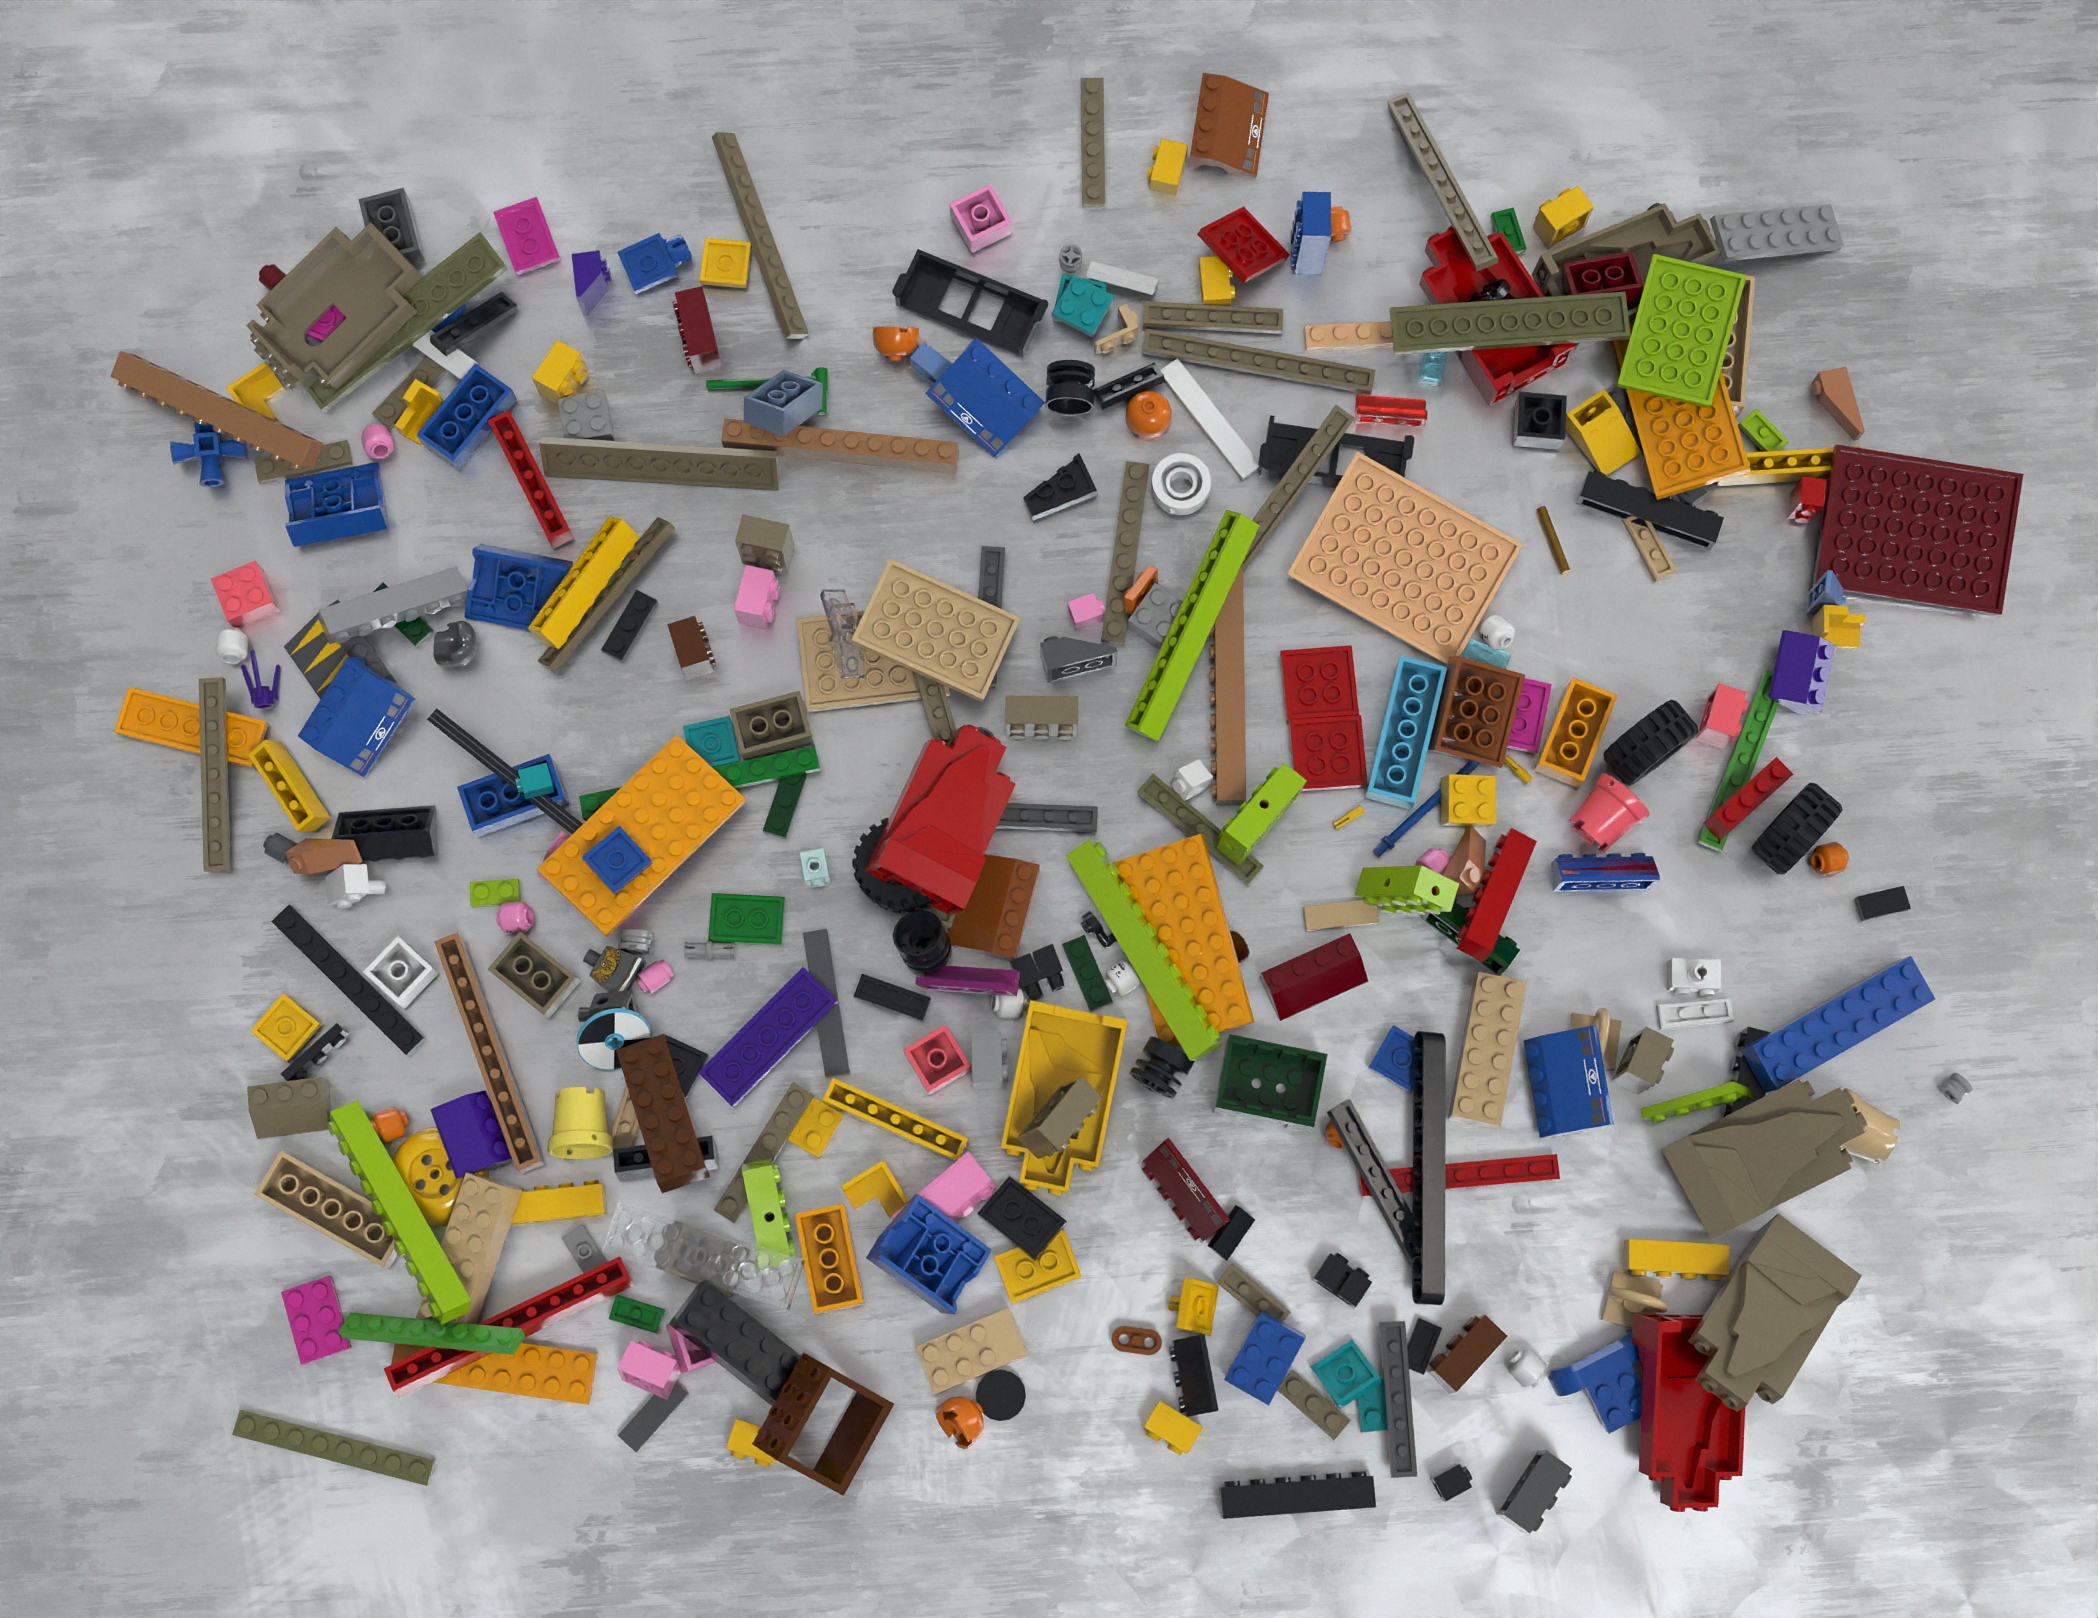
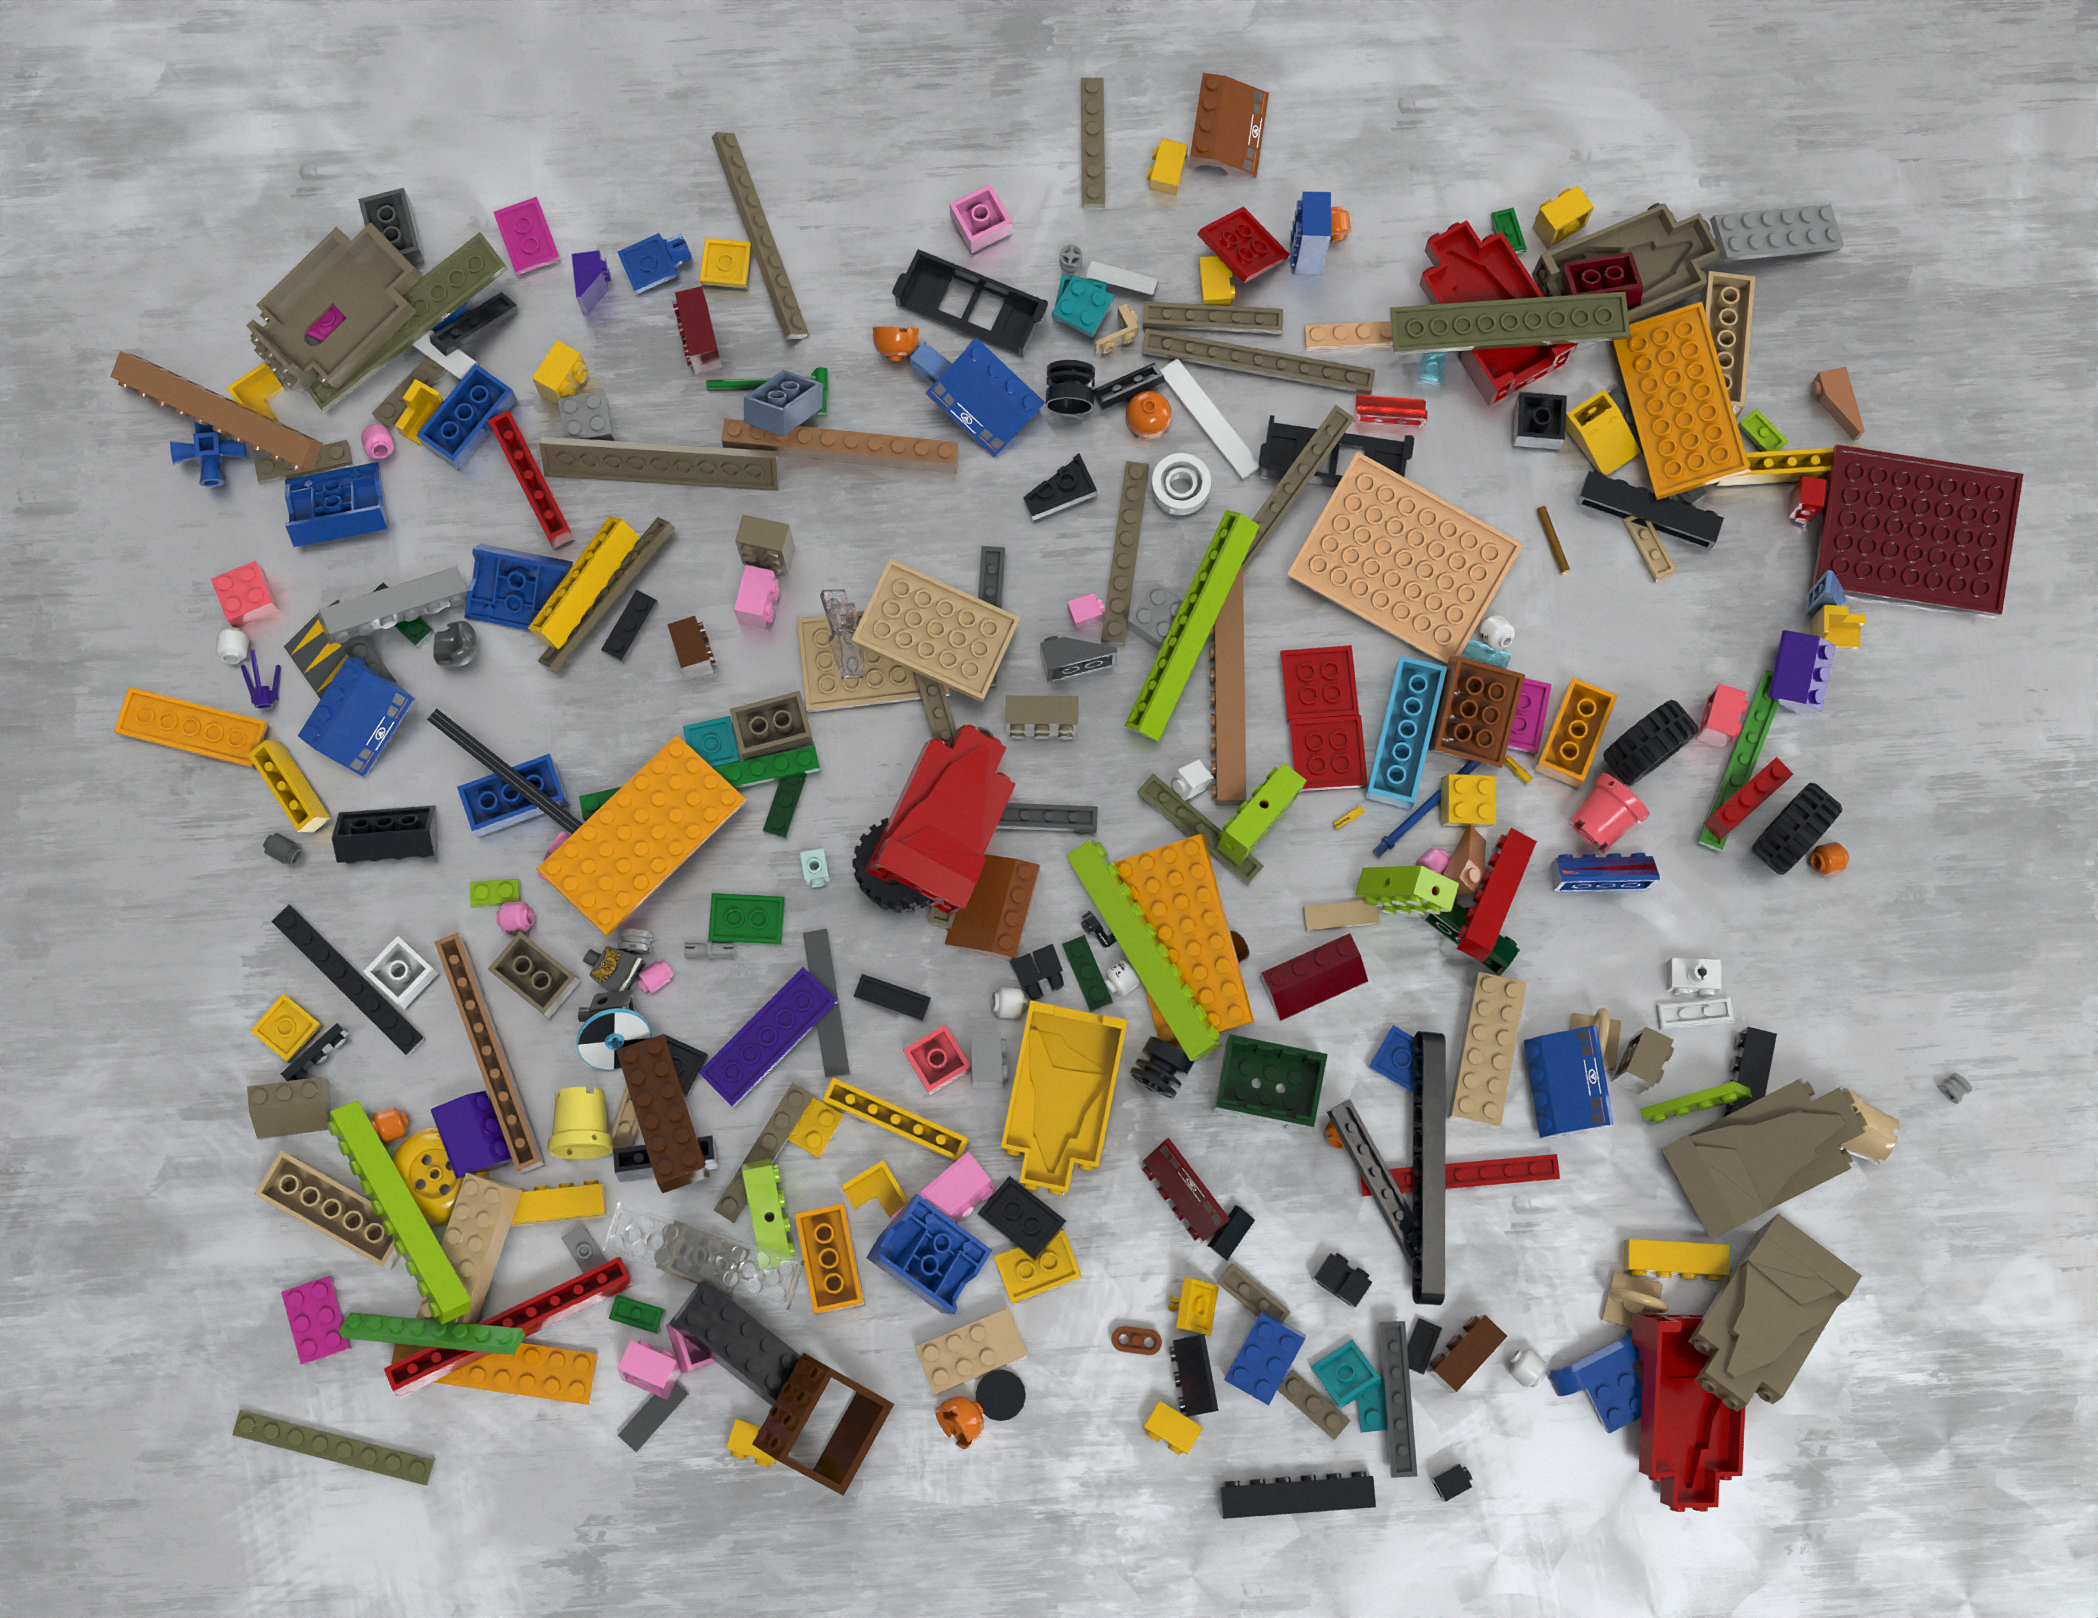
(214, 774): dark tan plate -> none
(270, 276): dark red brick -> none
(322, 855): nougat slope -> none
(350, 884): white brick -> none
(534, 781): teal brick -> none
(617, 860): blue plate -> none
(922, 930): black wheel -> none
(972, 980): magenta fence -> none
(1060, 1118): dark tan brick -> none
(1143, 584): orange plate -> none
(1443, 182): dark tan plate -> none
(1491, 291): black tile -> none
(1535, 1492): dark grey brick -> none
(1681, 331): lime plate -> none
(1837, 1024): blue brick -> none
(1883, 903): black tile -> none

